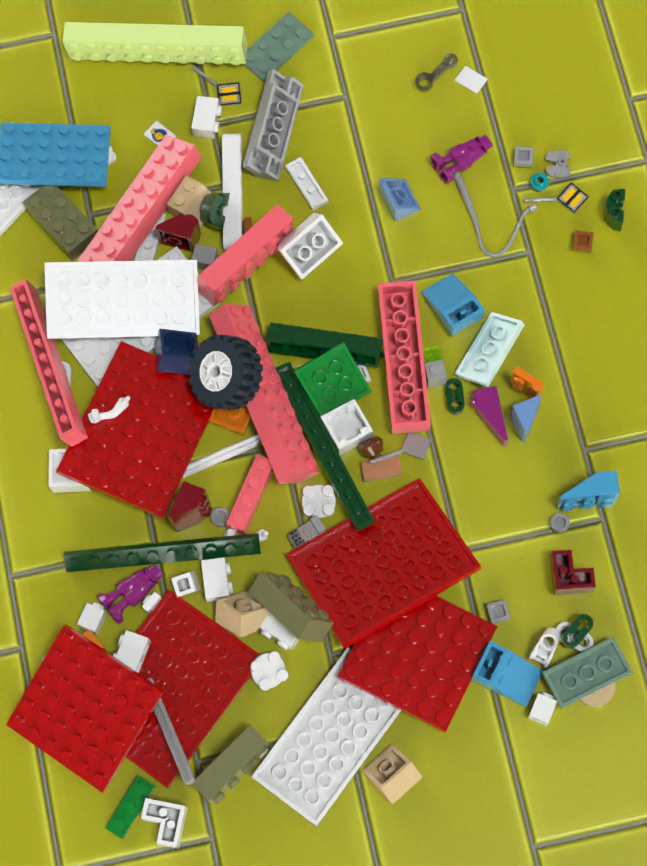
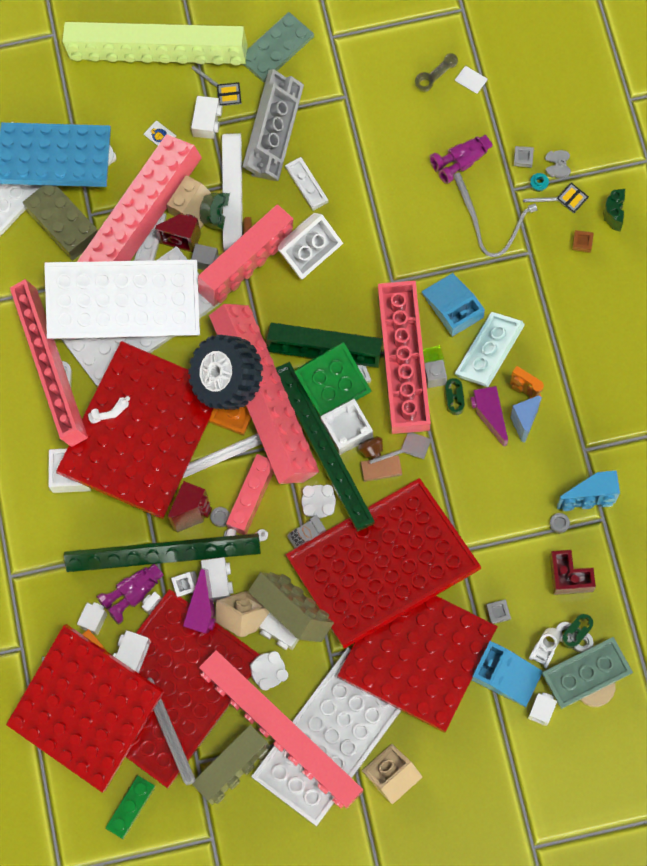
(171, 821): white brick -> none
(175, 350): dark blue container -> none
(201, 608): none -> magenta slope
(281, 730): none -> coral brick
(398, 197): medium blue slope -> none

